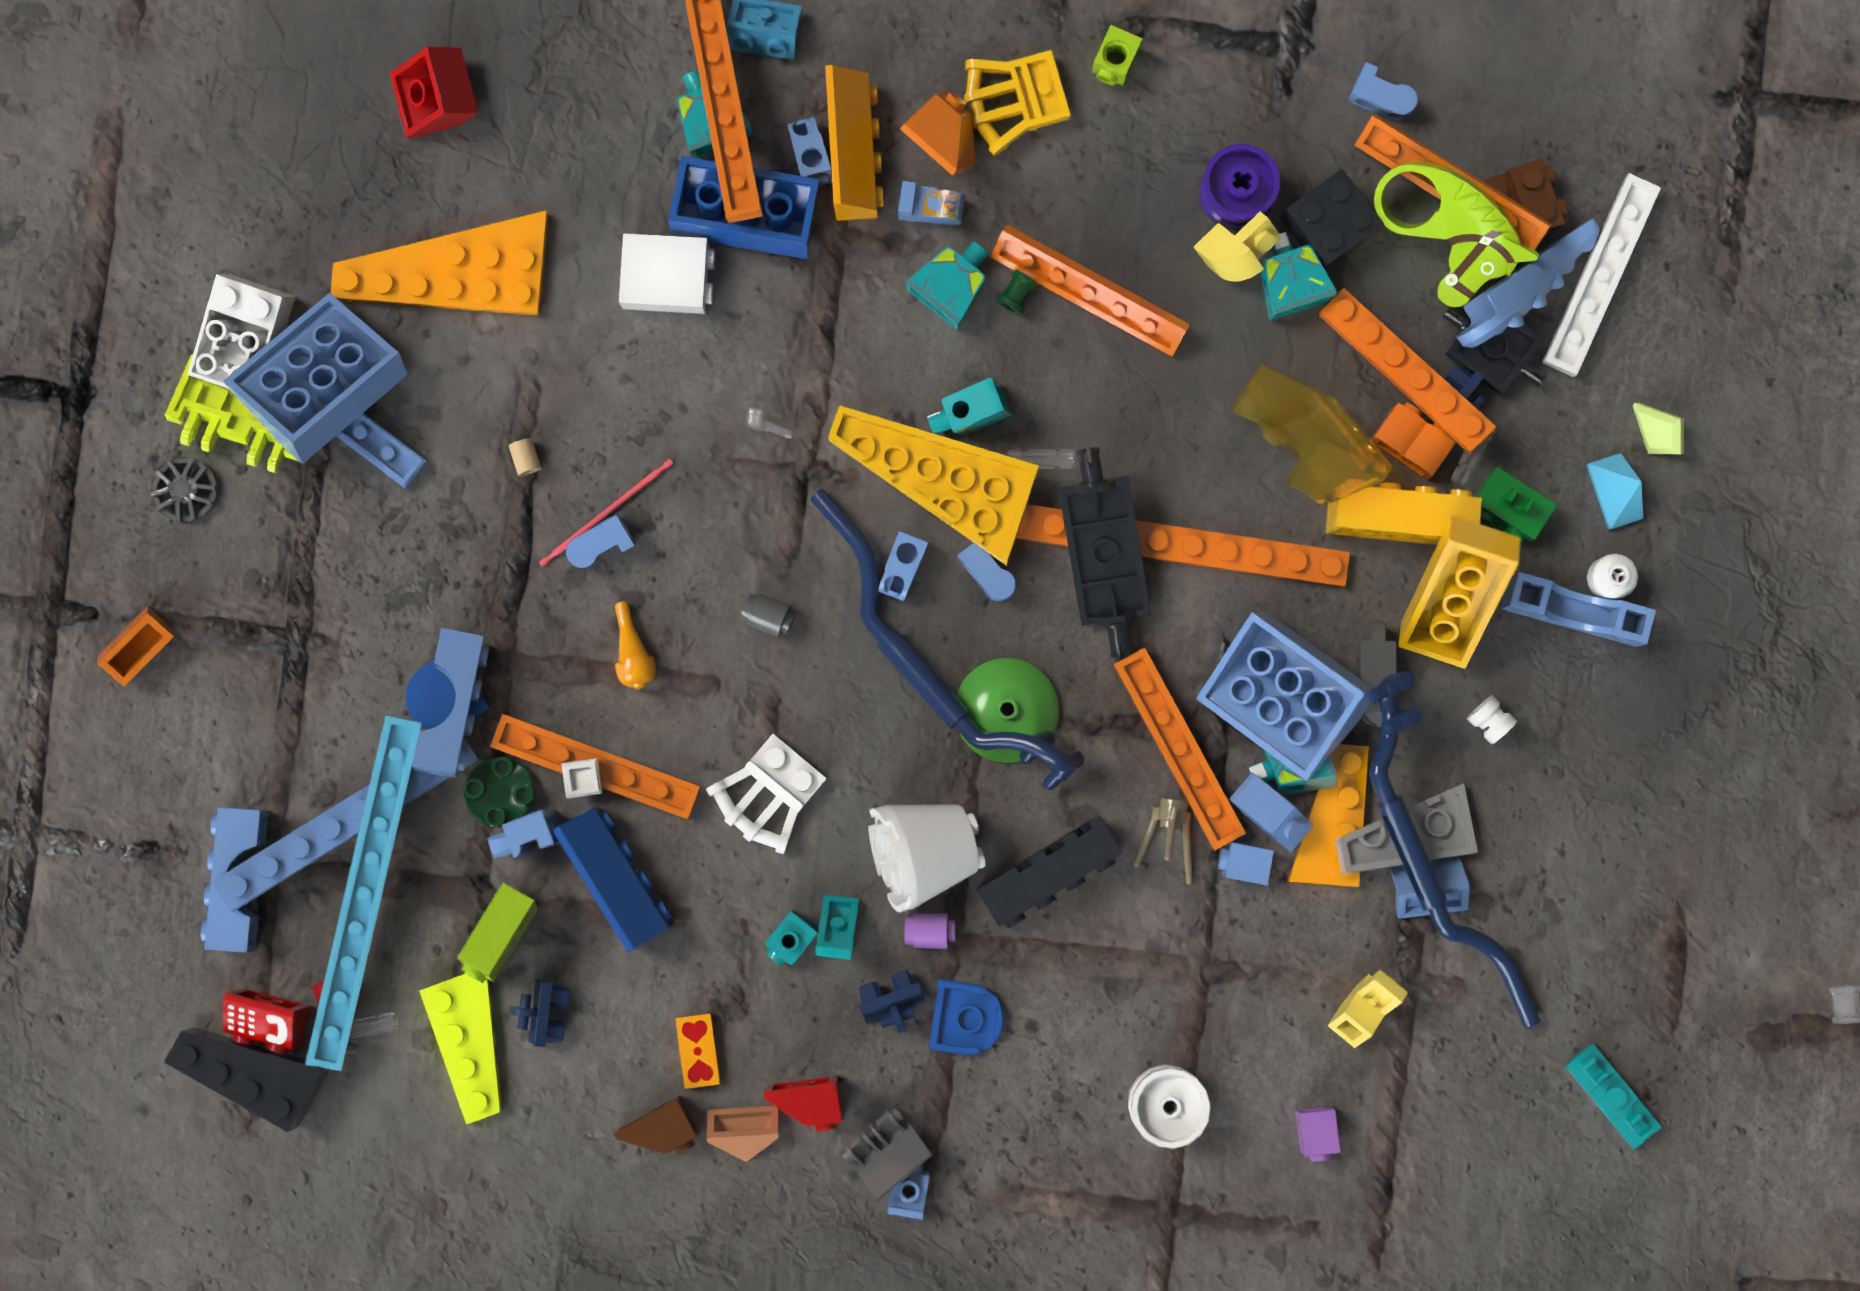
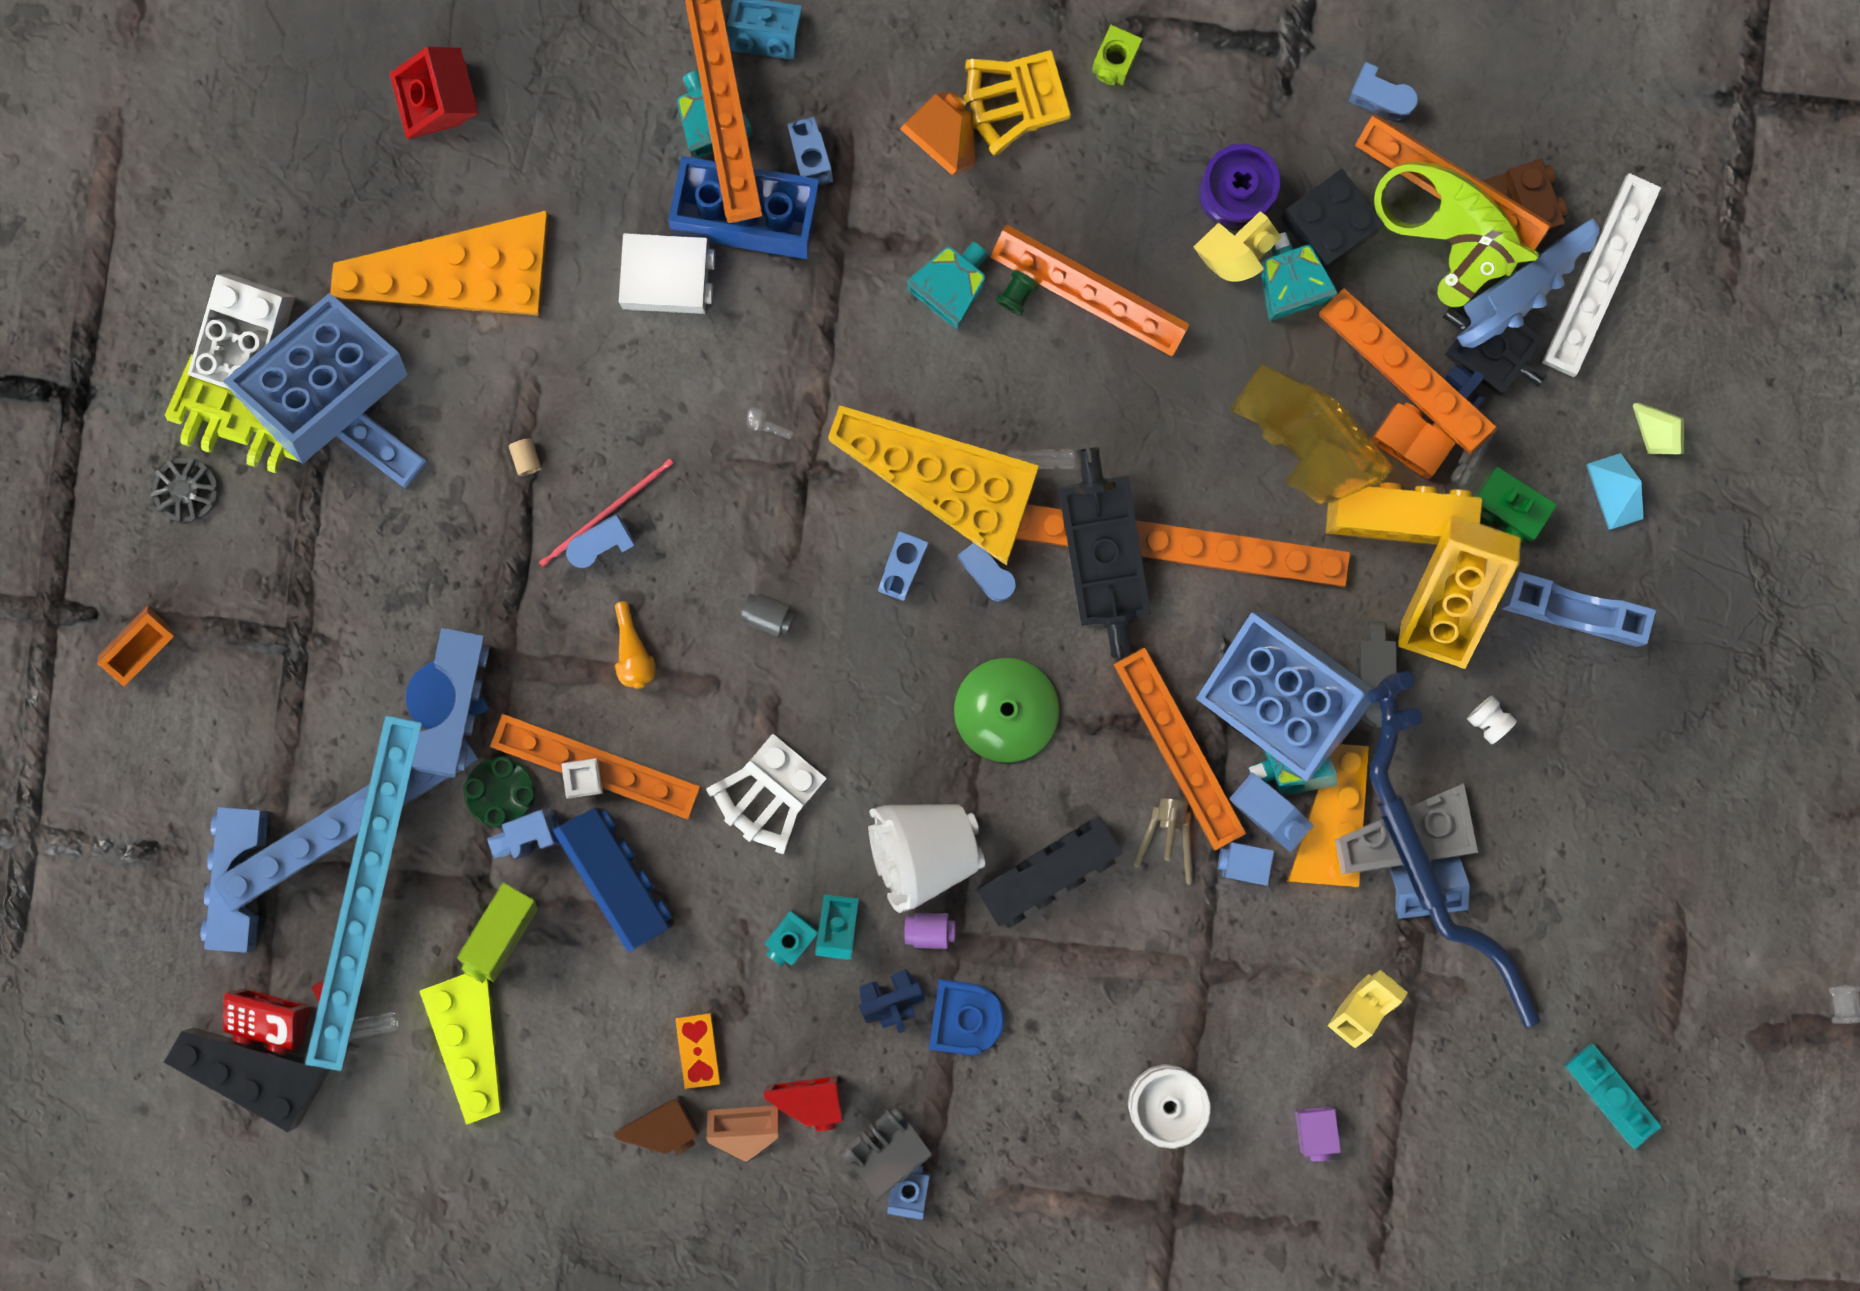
(541, 1028): dark blue hips -> none
(852, 143): light orange slope -> none
(923, 677): dark blue piece -> none
(930, 205): medium blue leg -> none
(985, 403): teal torso -> none
(1623, 581): white head -> none

